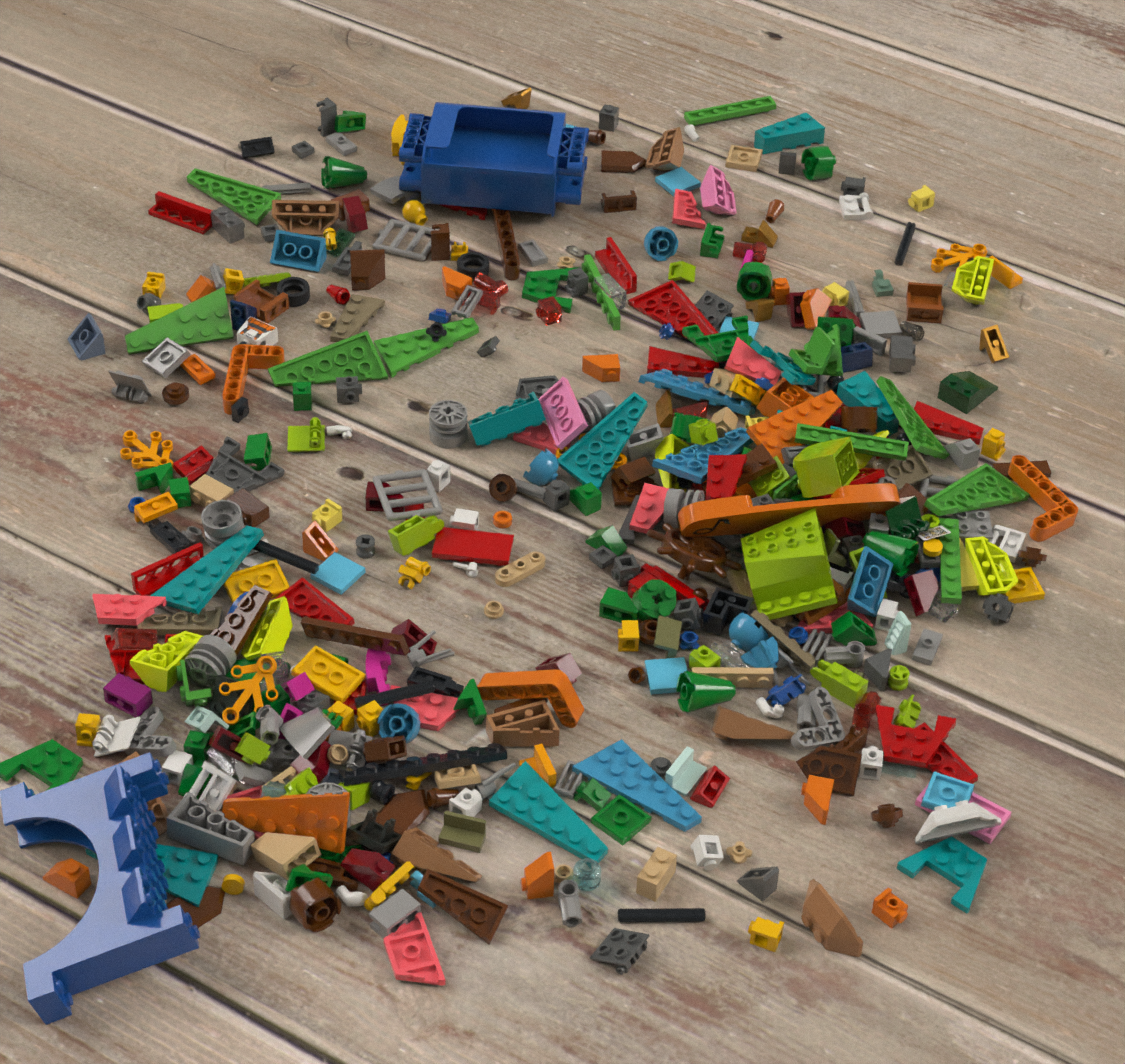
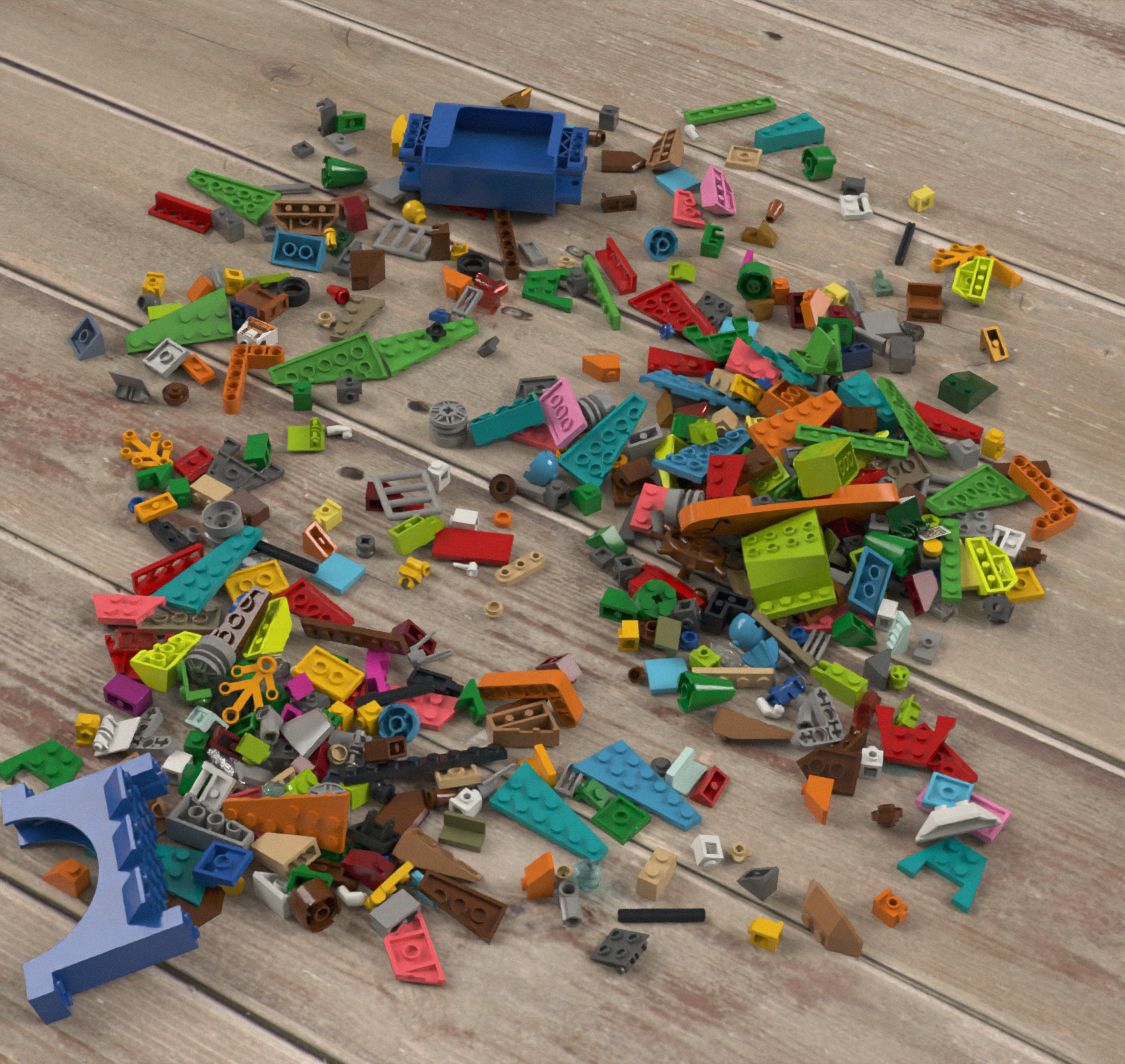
(221, 865): none -> blue plate
(240, 410): black plate -> none
(256, 147): black panel -> none
(414, 782): yellow hand -> none
(549, 311): clear red brick -> none
(612, 289): clear bracket -> none
(657, 523): none -> light grey pin
(758, 248): clear red piece -> none
(787, 163): dark grey slope -> none
(850, 654): light grey piece -> none

